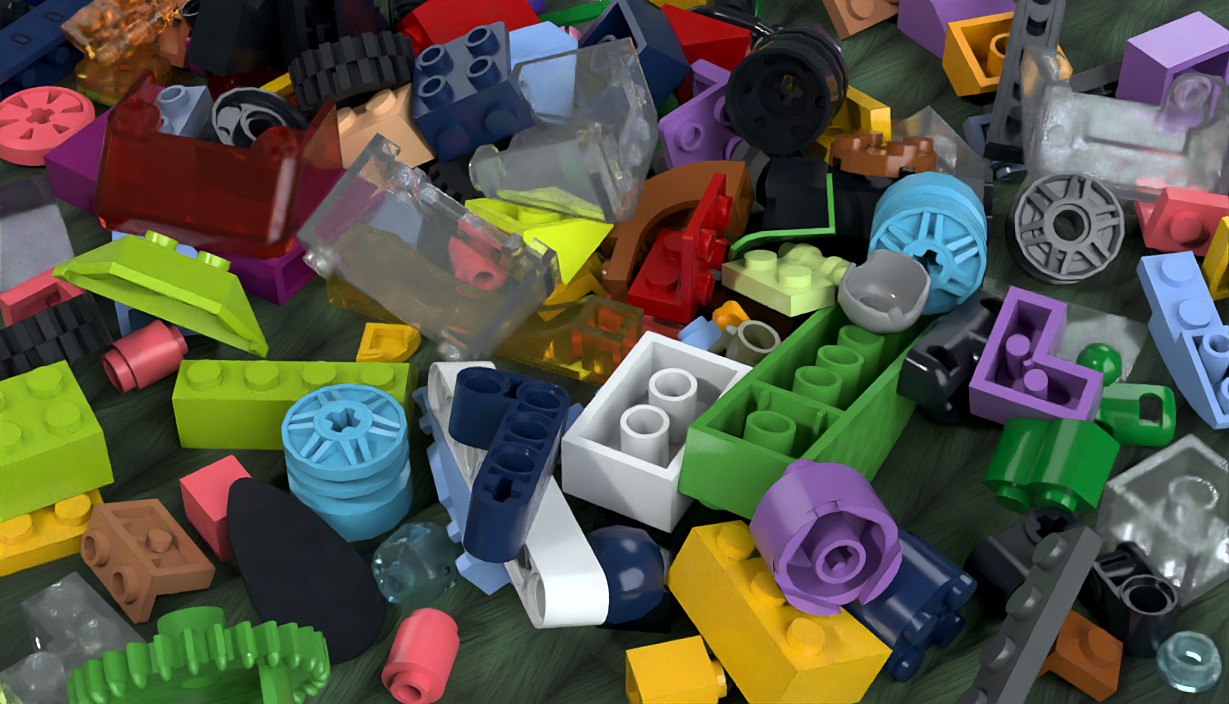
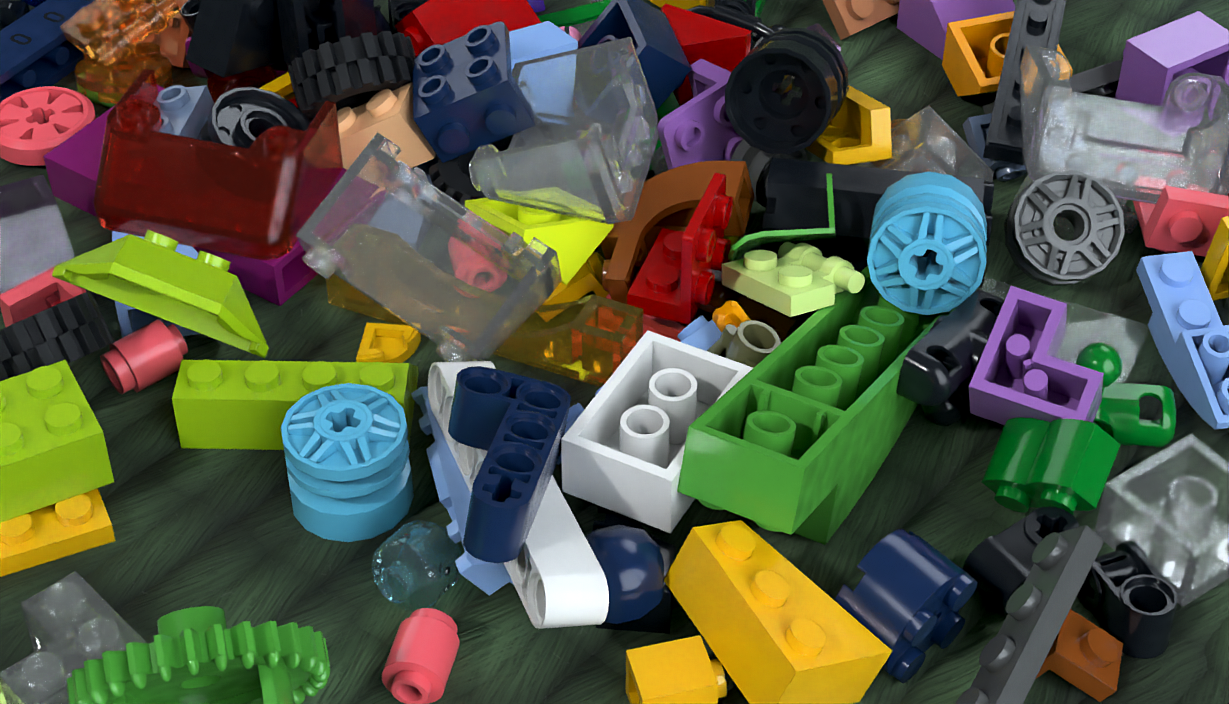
(142, 554): nougat bracket -> none
(206, 502): coral brick -> none
(302, 569): black shield -> none
(826, 537): medium lavender brick -> none
(868, 155): dark orange plate -> none
(884, 292): light grey hair -> none
(1189, 662): clear light blue plate -> none

